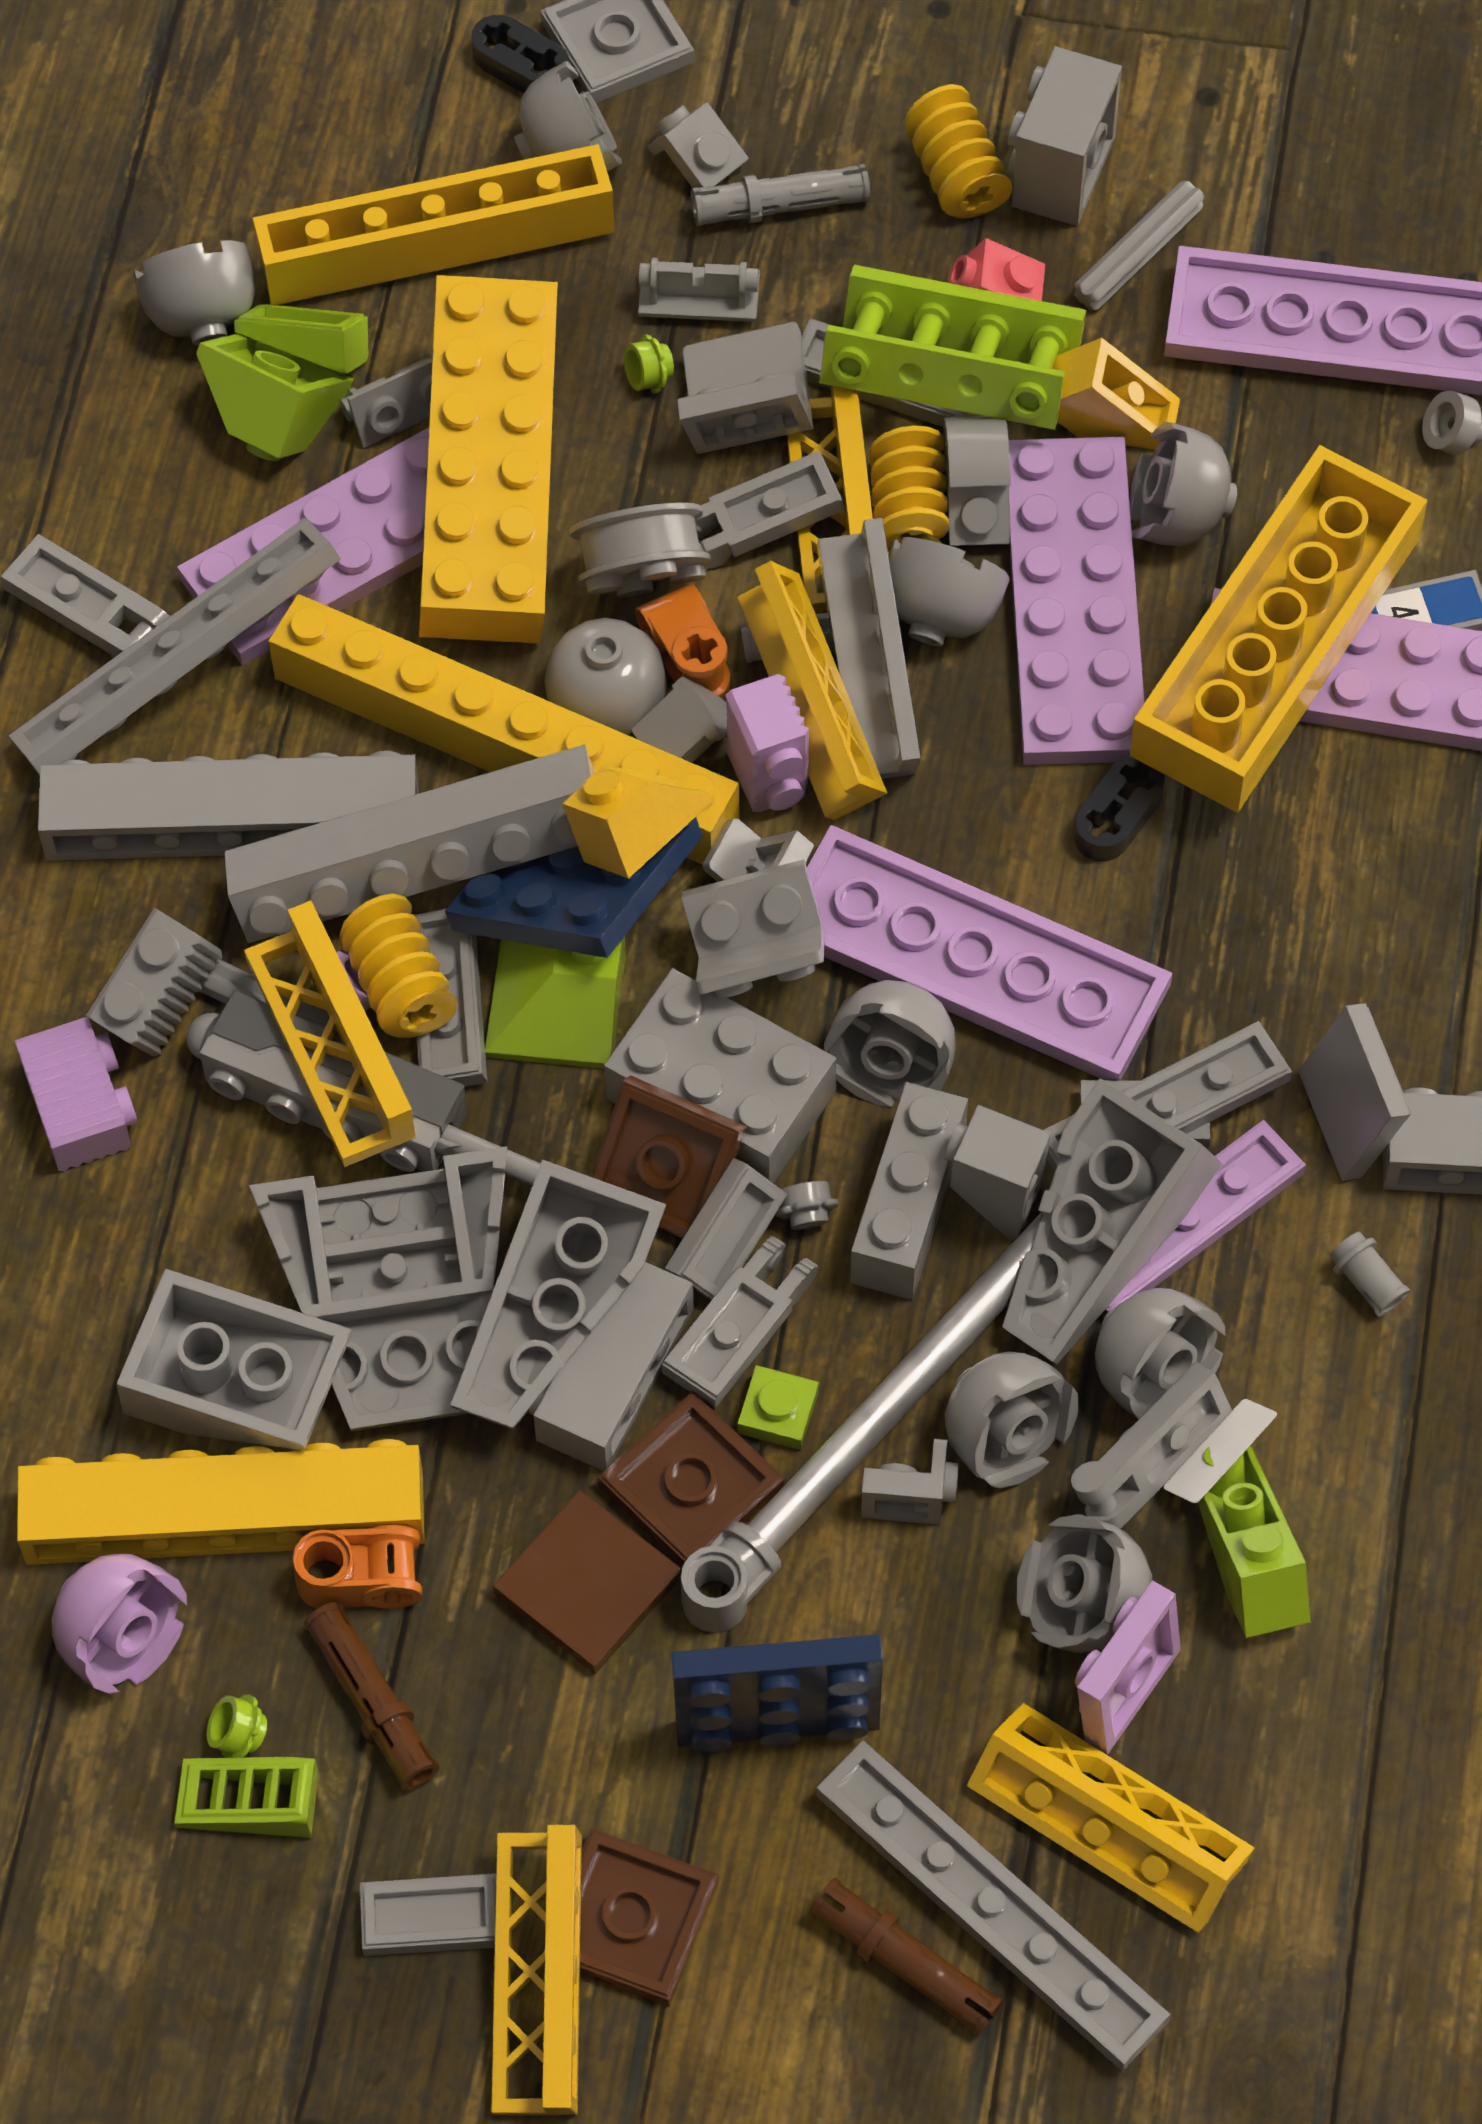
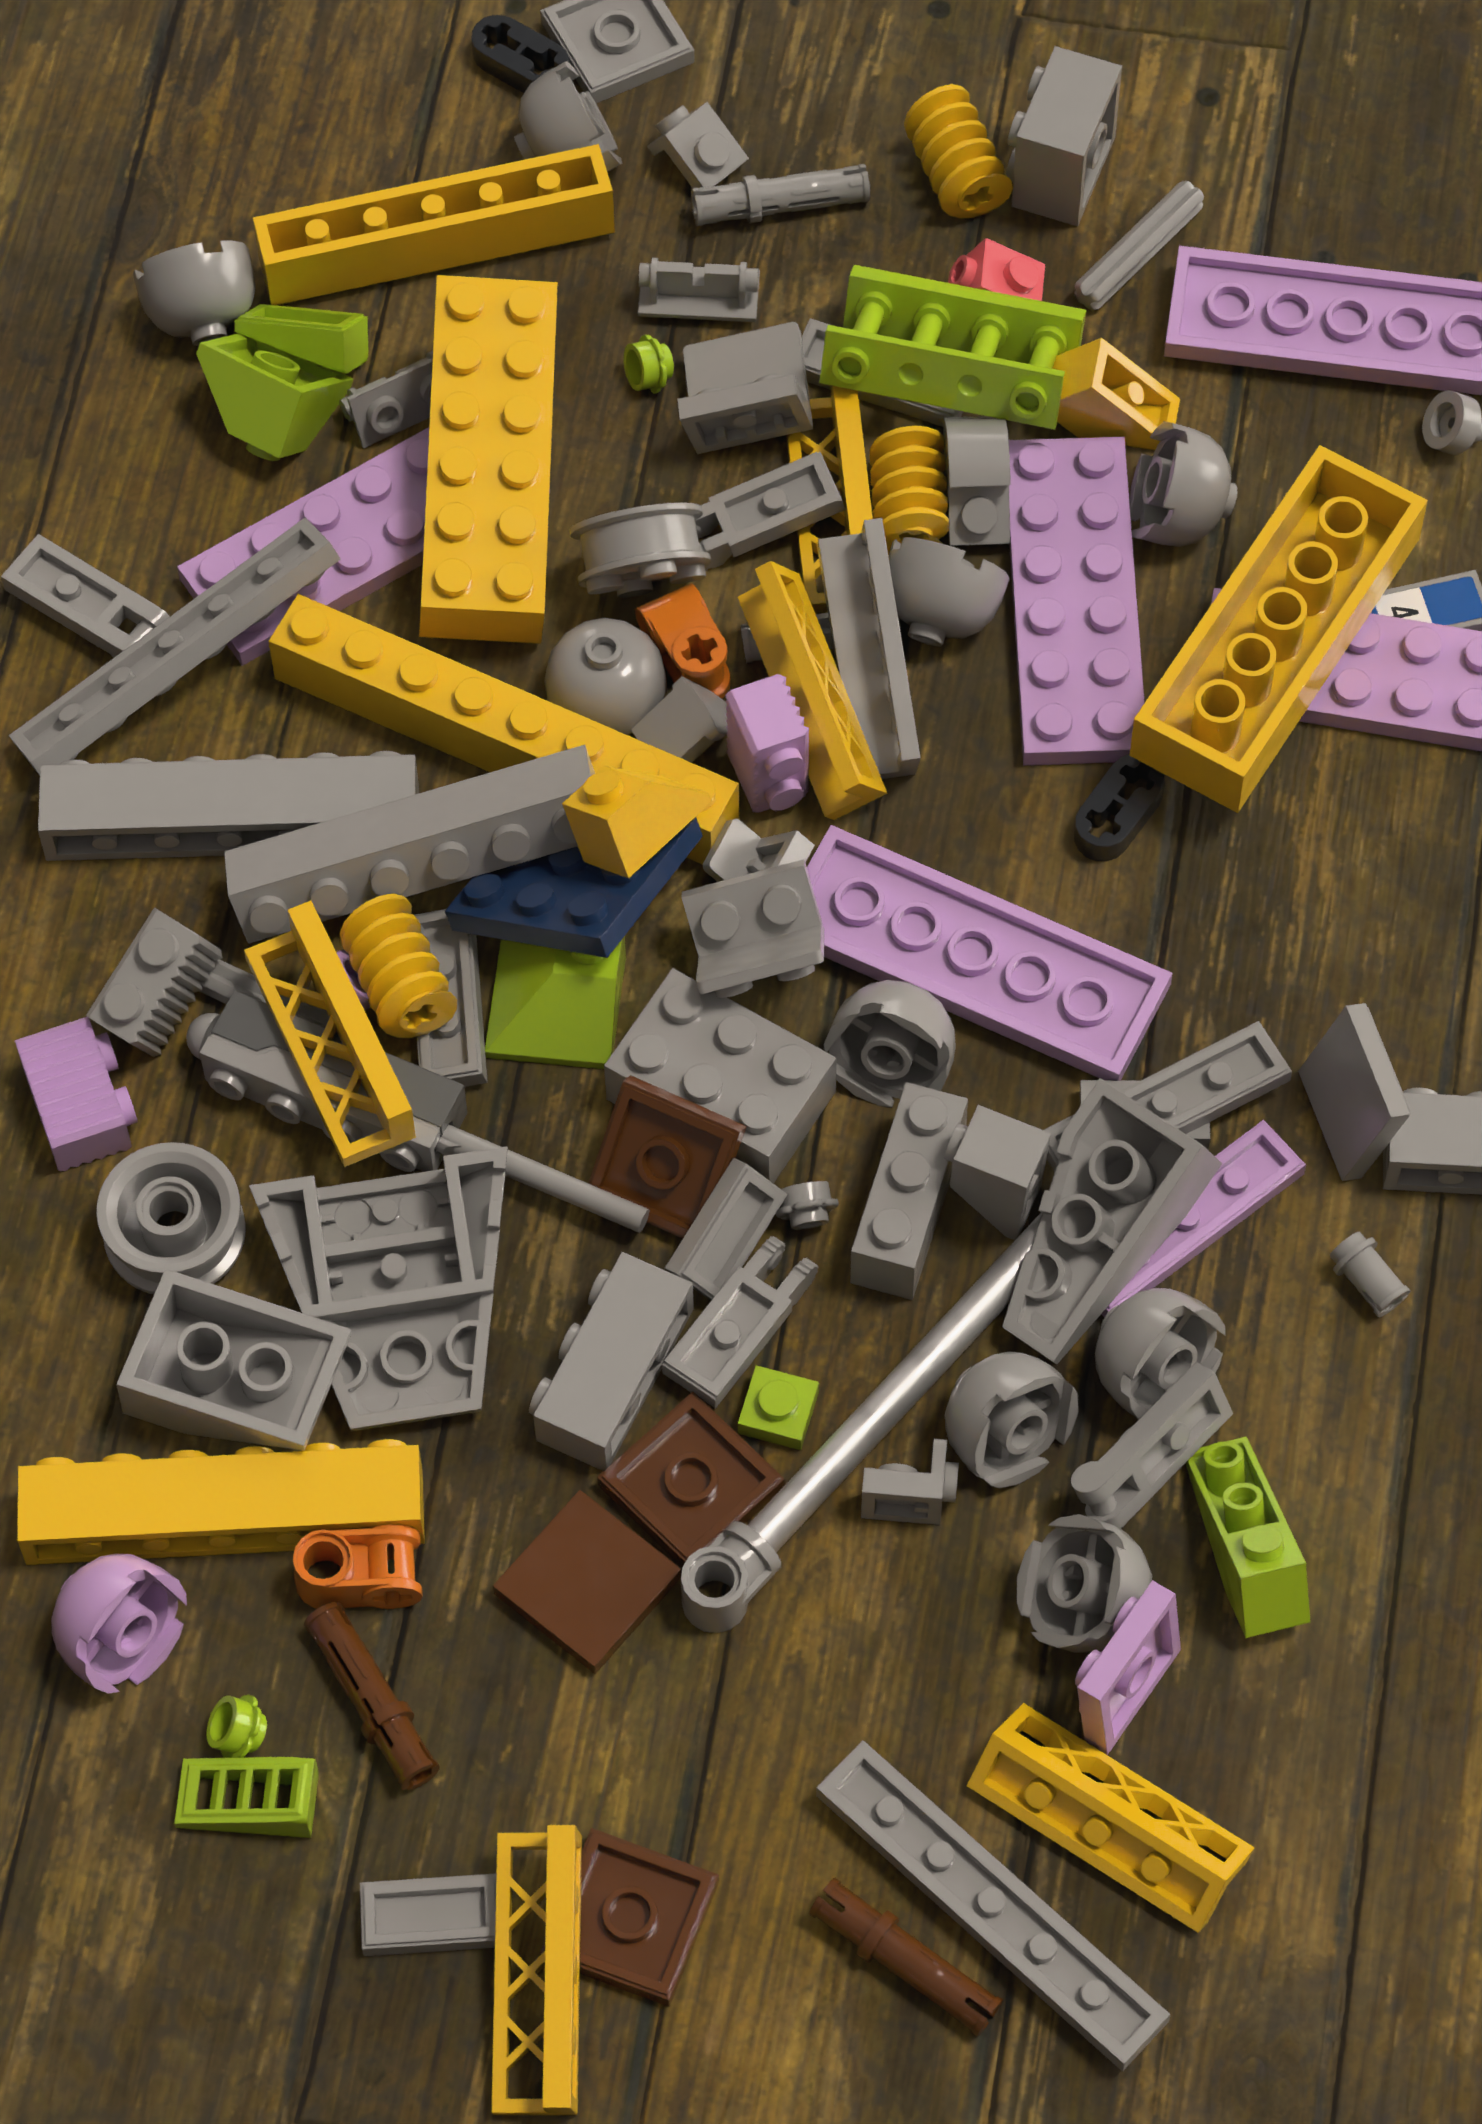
(164, 1181): none -> light grey wheel
(560, 1277): light grey wedge -> none
(777, 1692): dark blue plate -> none
(1226, 1446): white sticker -> none

